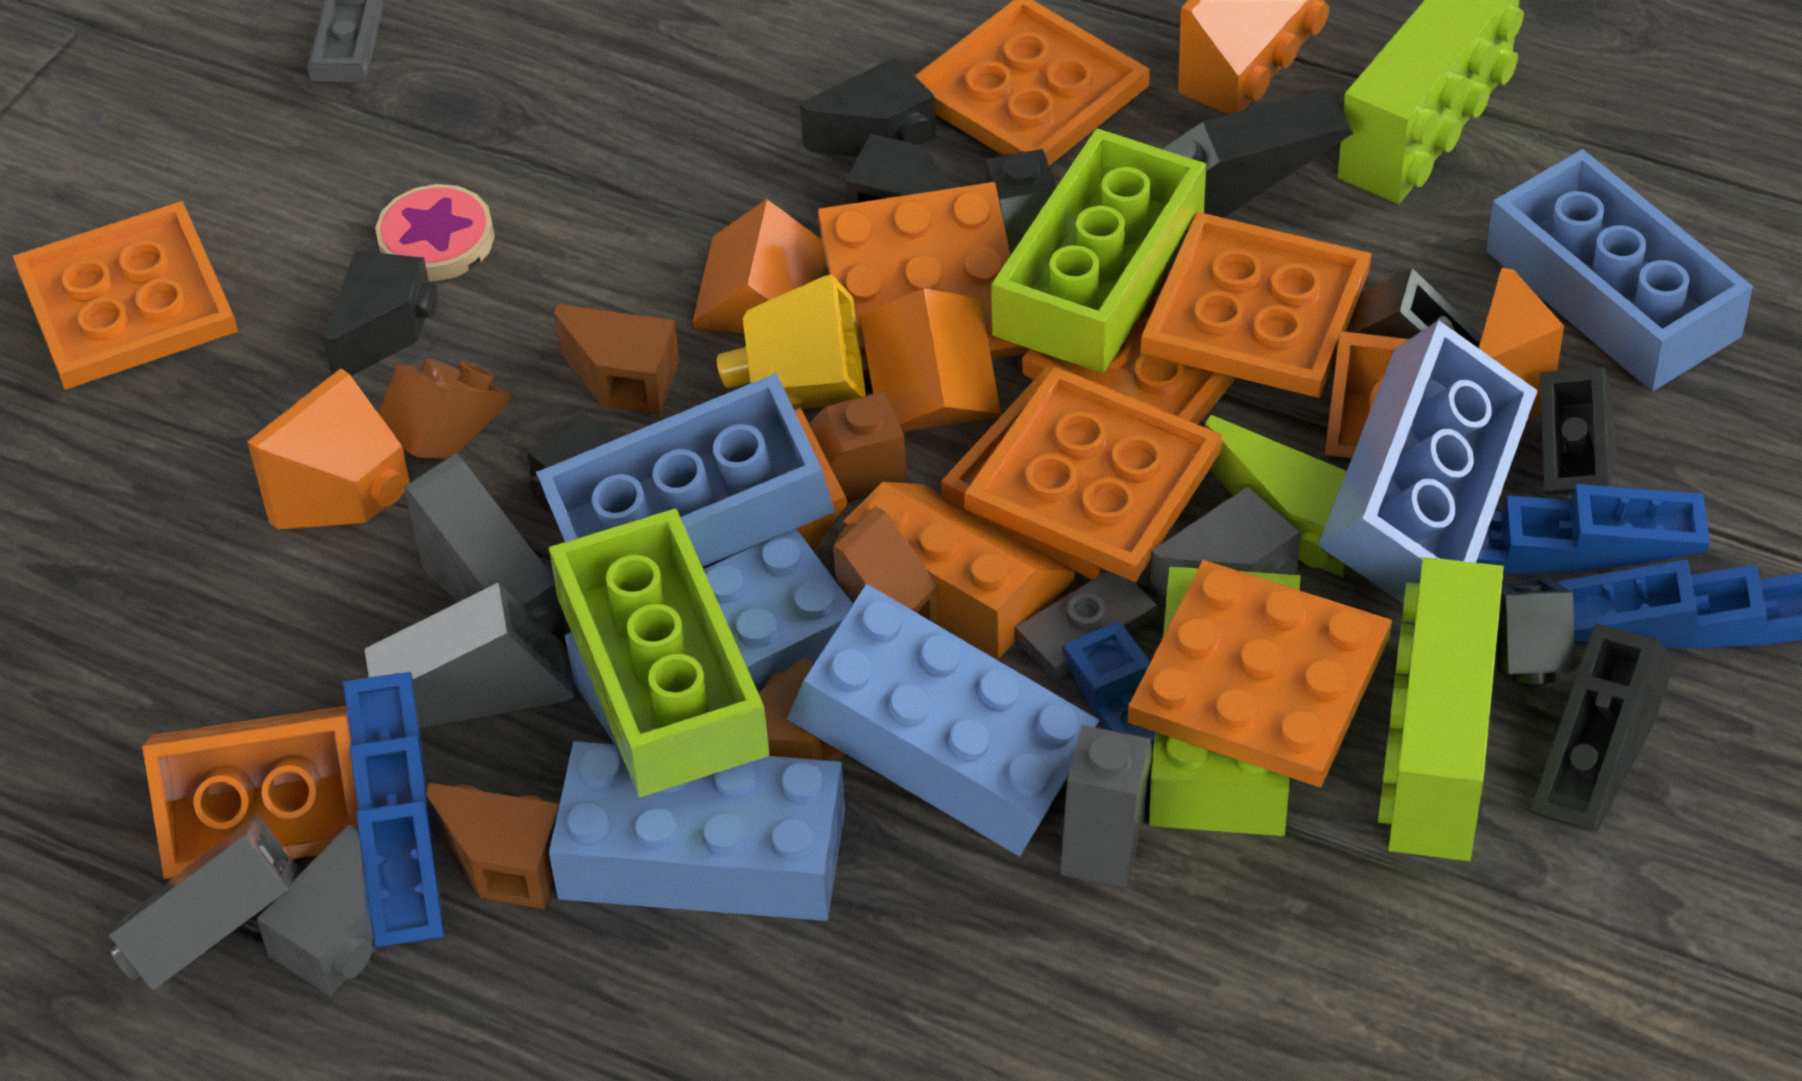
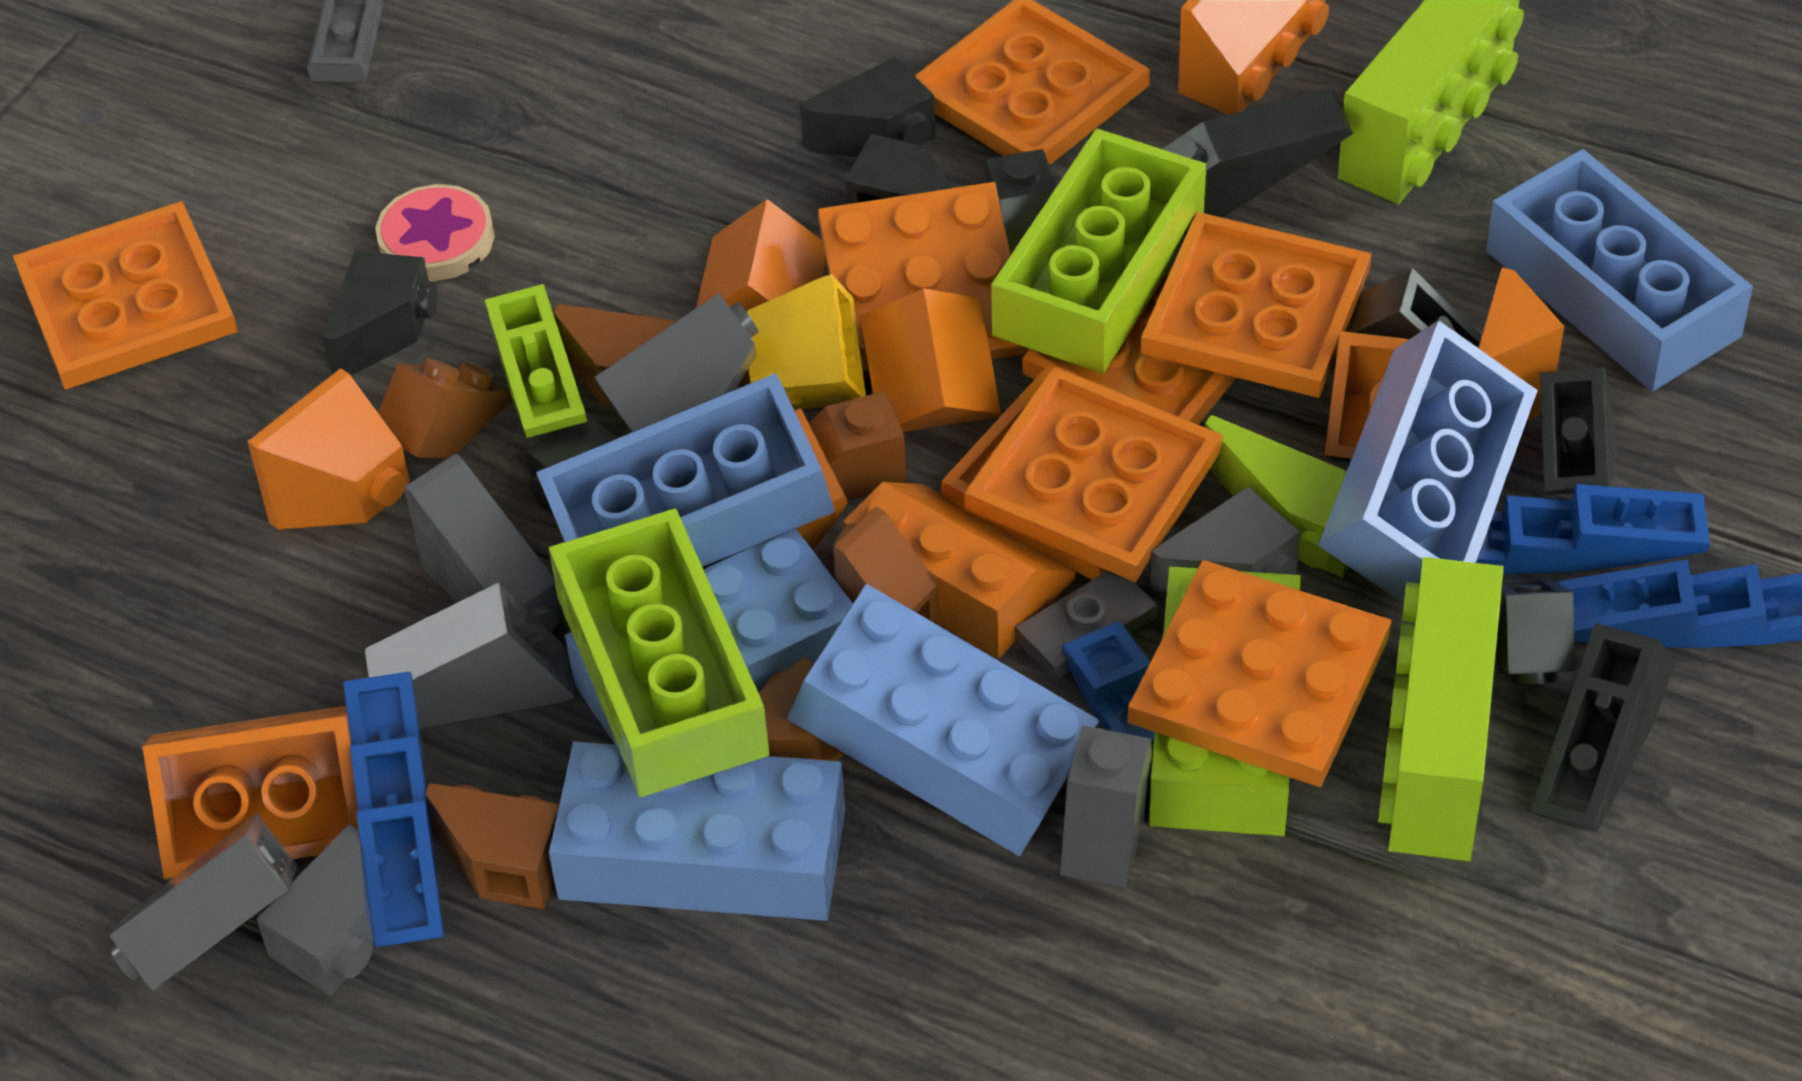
(534, 361): none -> lime slope
(682, 365): none -> dark grey slope

